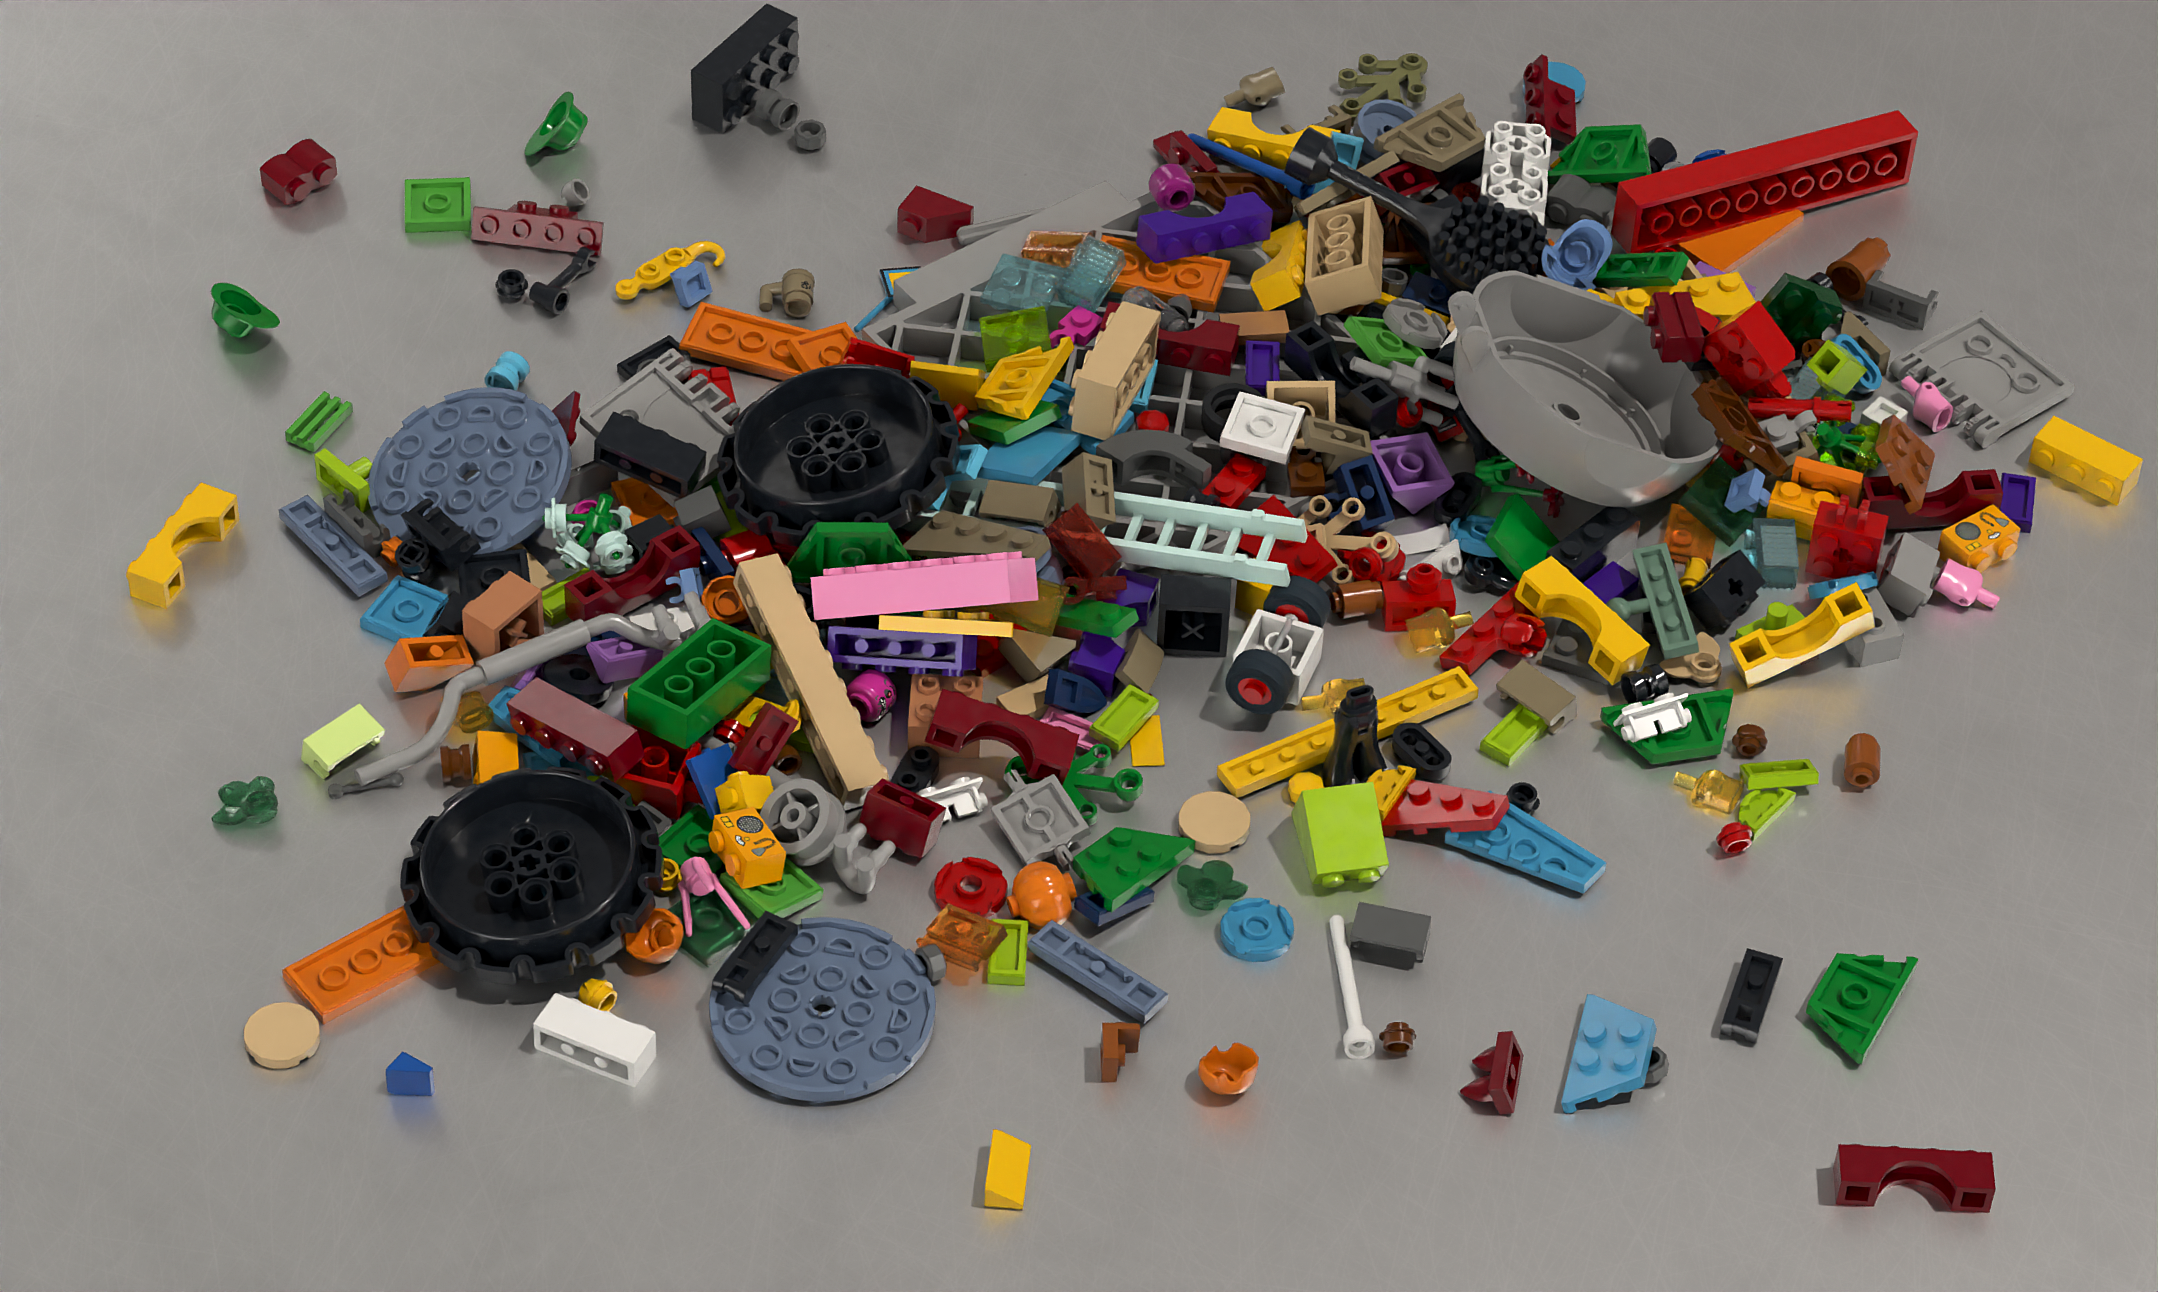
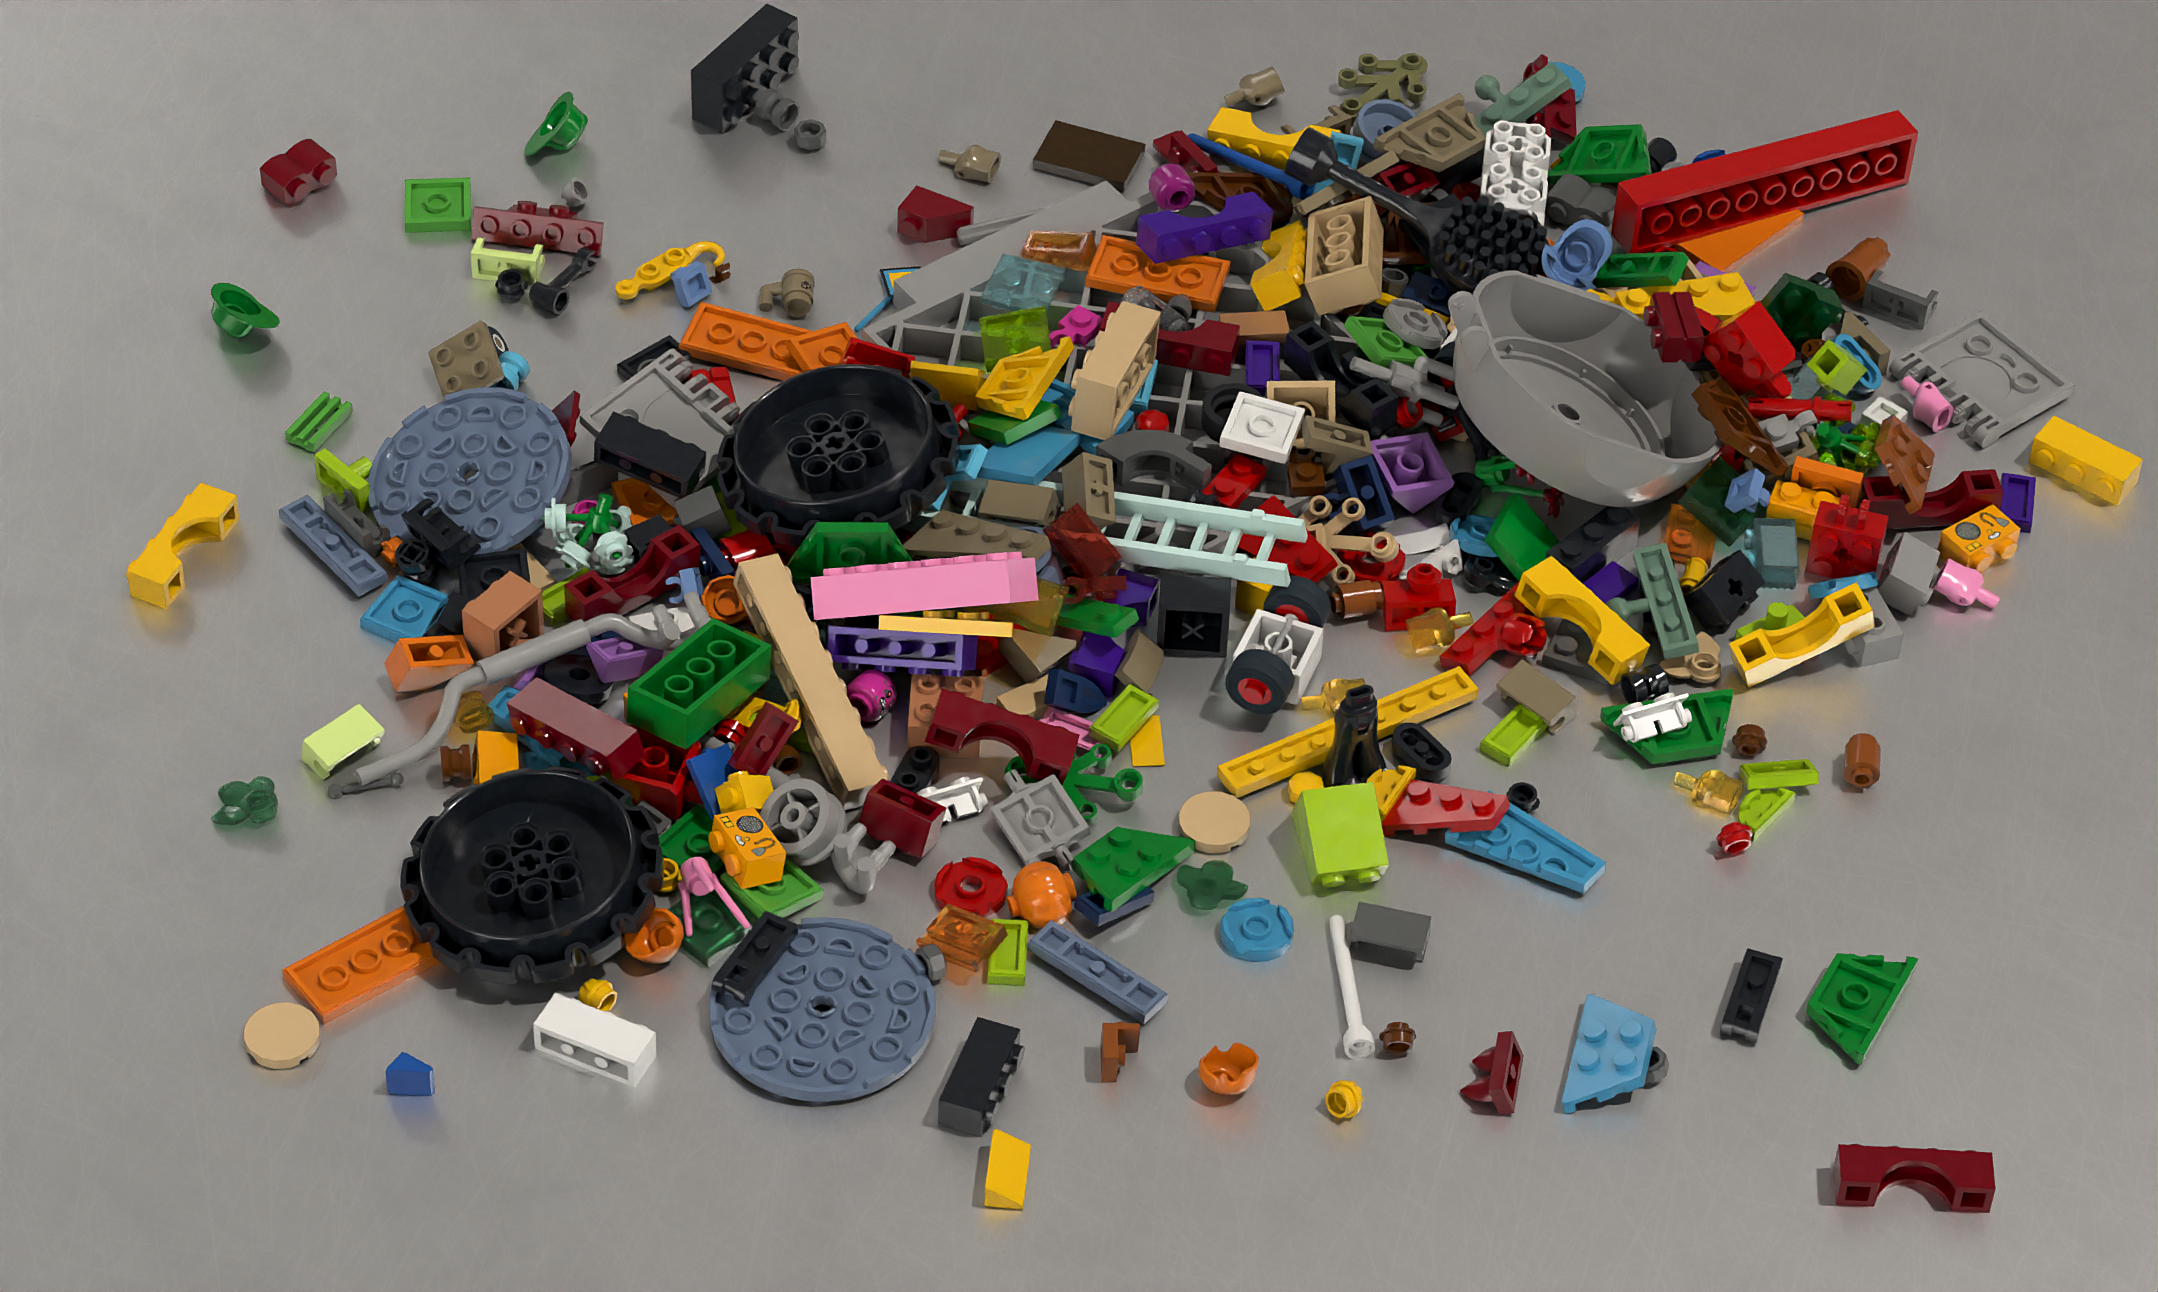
(469, 359): none -> dark tan plate
(489, 263): none -> yellowish green hinge
(721, 273): none -> reddish brown piece
(973, 163): none -> dark tan piece
(980, 1077): none -> black brick
(1089, 155): none -> dark brown tile
(1090, 274): clear light blue brick -> none
(1344, 1099): none -> yellow plate
(1357, 565): red plate -> none
(1522, 100): none -> sand green plate

